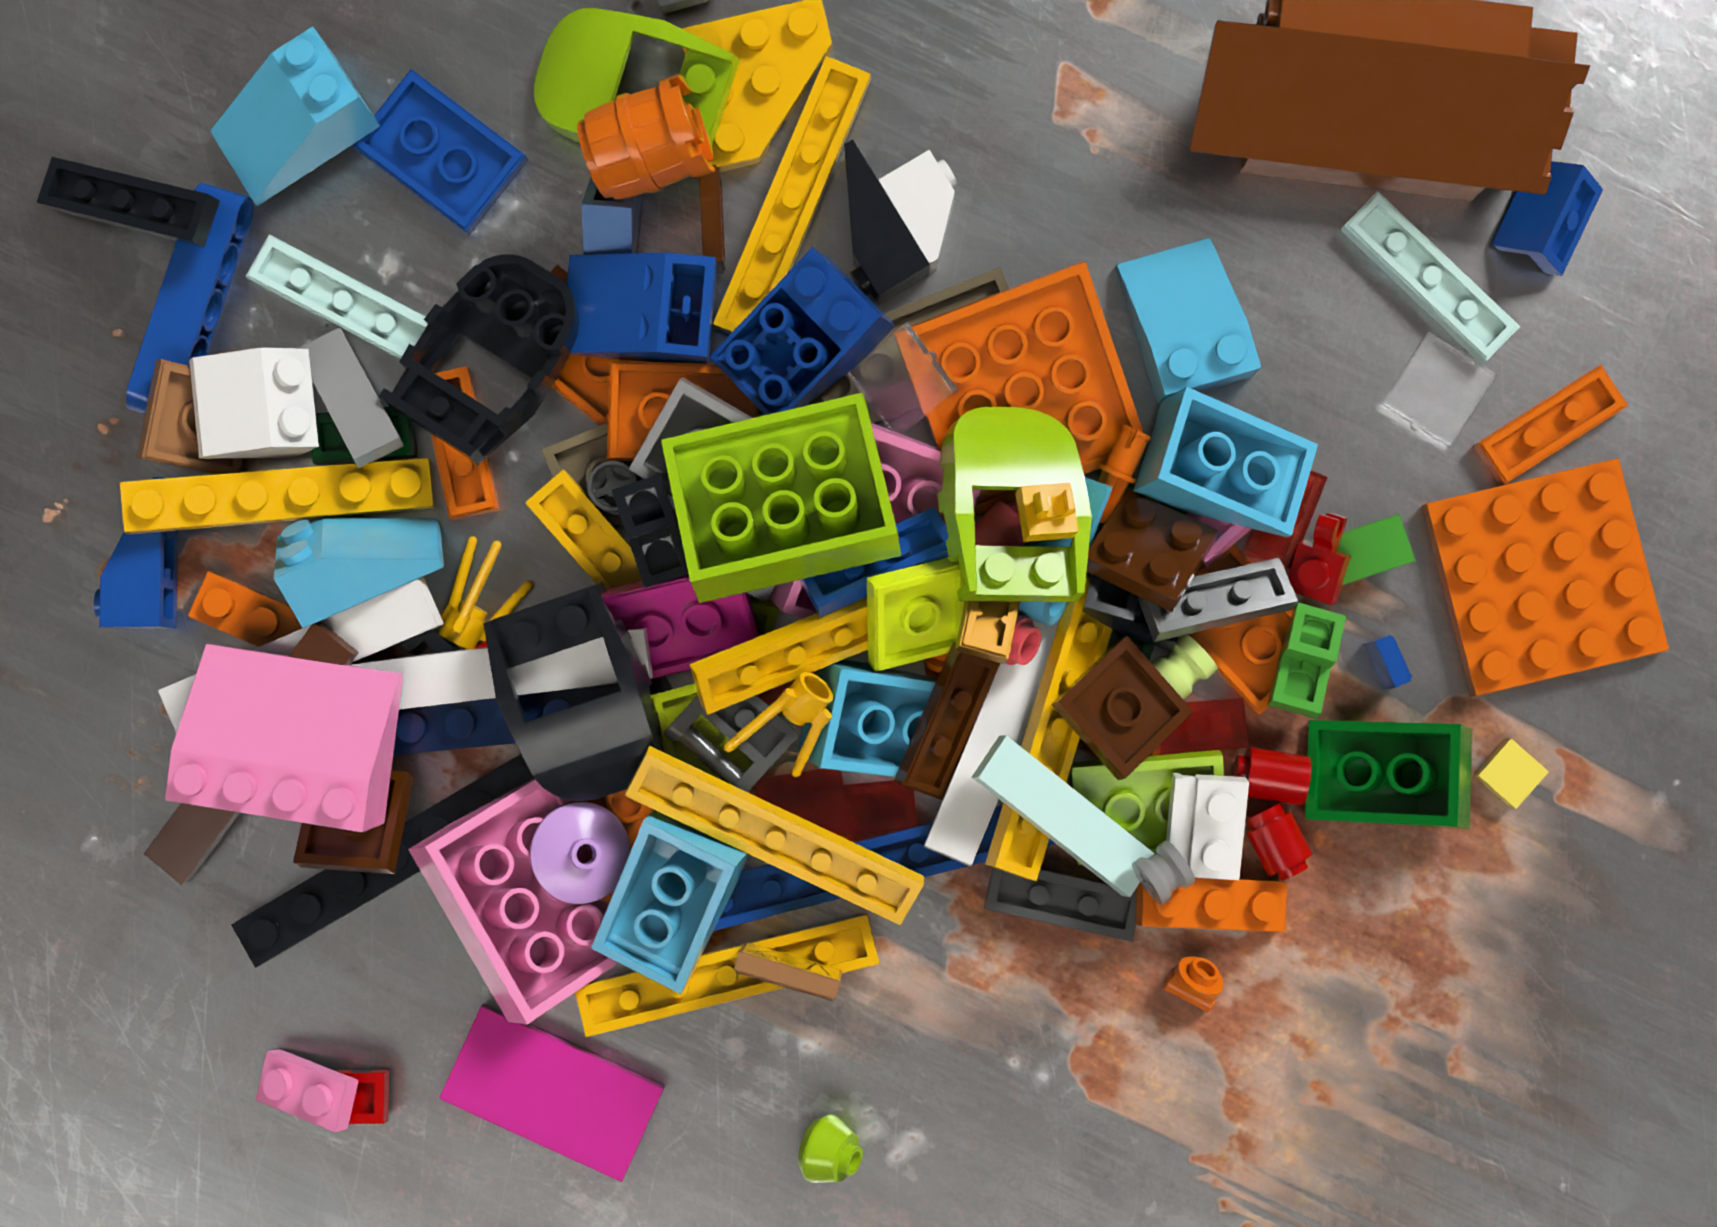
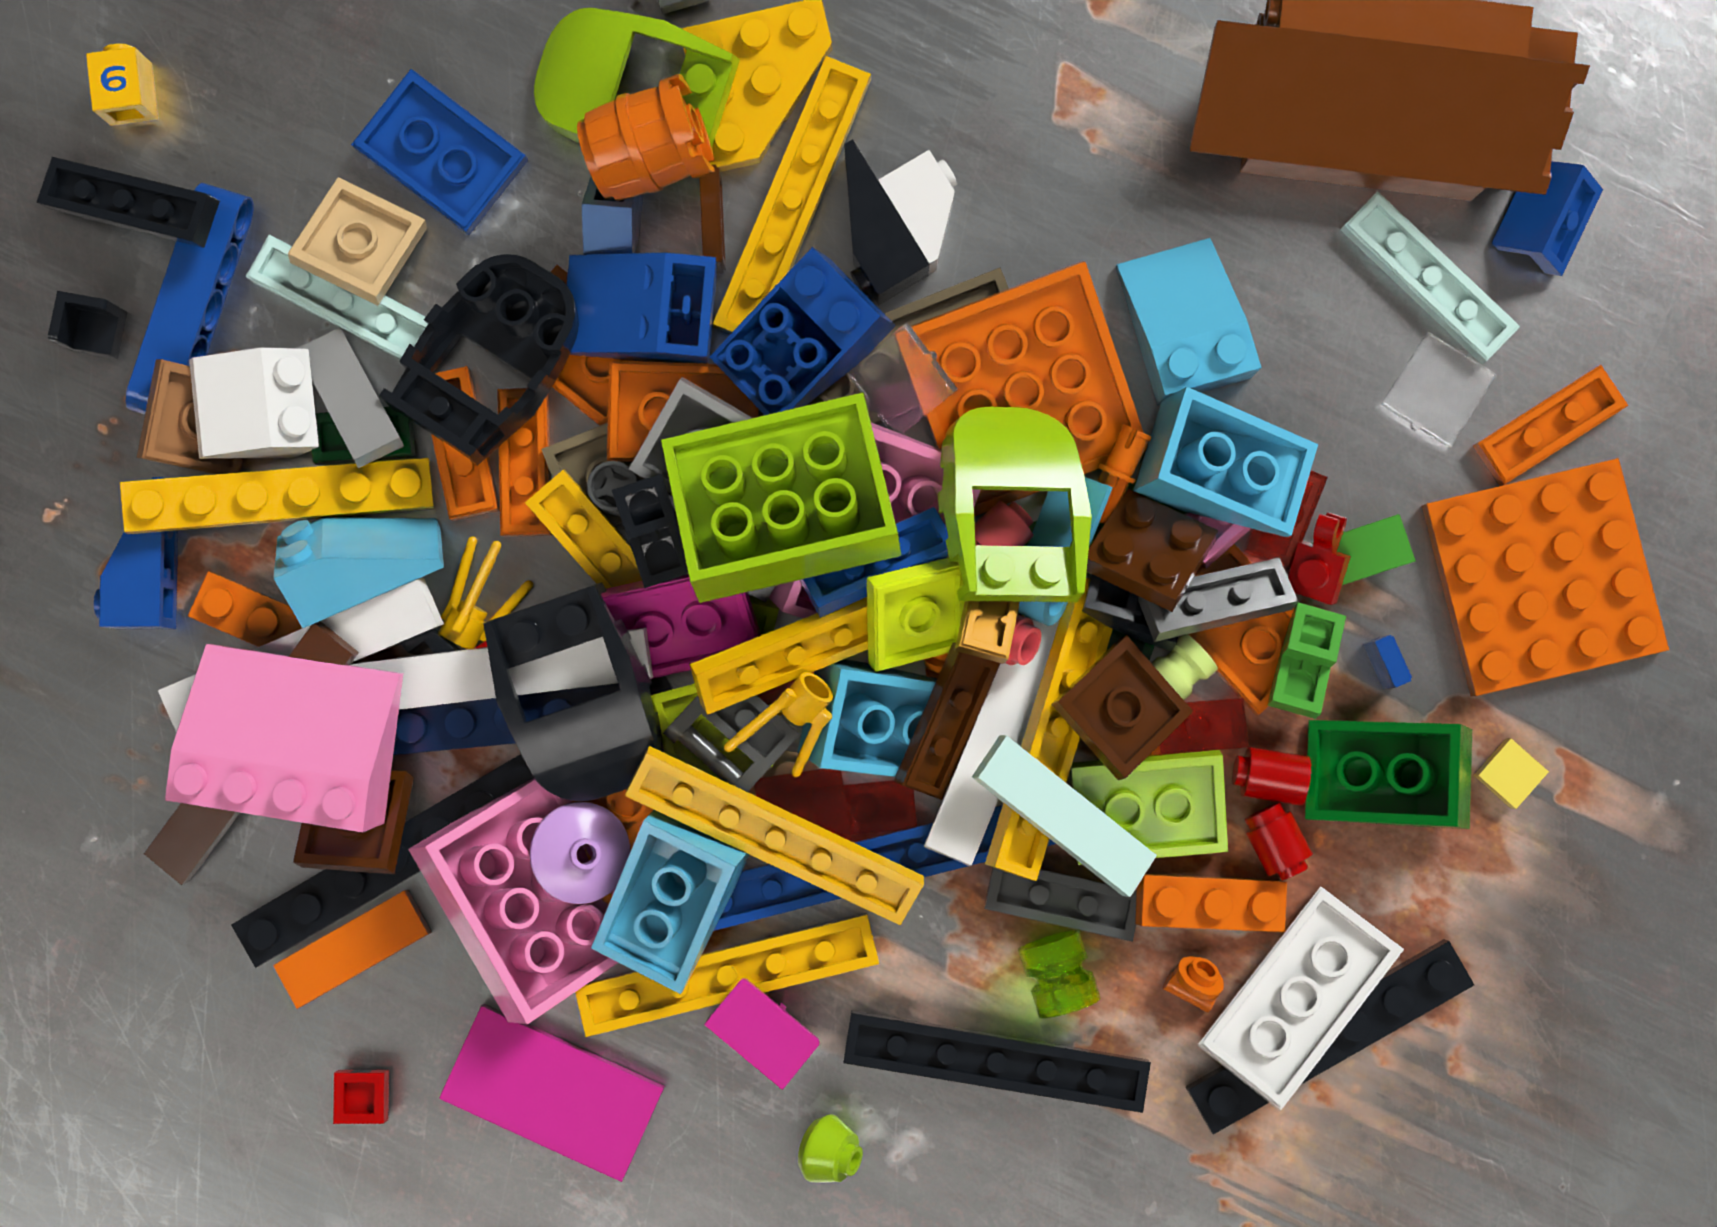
(87, 324): none -> black panel
(122, 85): none -> yellow brick
(291, 117): medium azure slope -> none
(307, 1090): bright pink plate -> none
(352, 949): none -> orange tile
(357, 241): none -> tan plate
(522, 469): none -> orange tile
(762, 1032): none -> dark pink panel
(788, 971): medium nougat tile -> none
(997, 1061): none -> black plate
(1047, 512): yellow tile -> none
(1059, 974): none -> clear neon green wheel
(1163, 872): light grey wheel -> none
(1208, 823): white plate -> none
(1300, 998): none -> white tile
(1396, 1000): none -> black plate

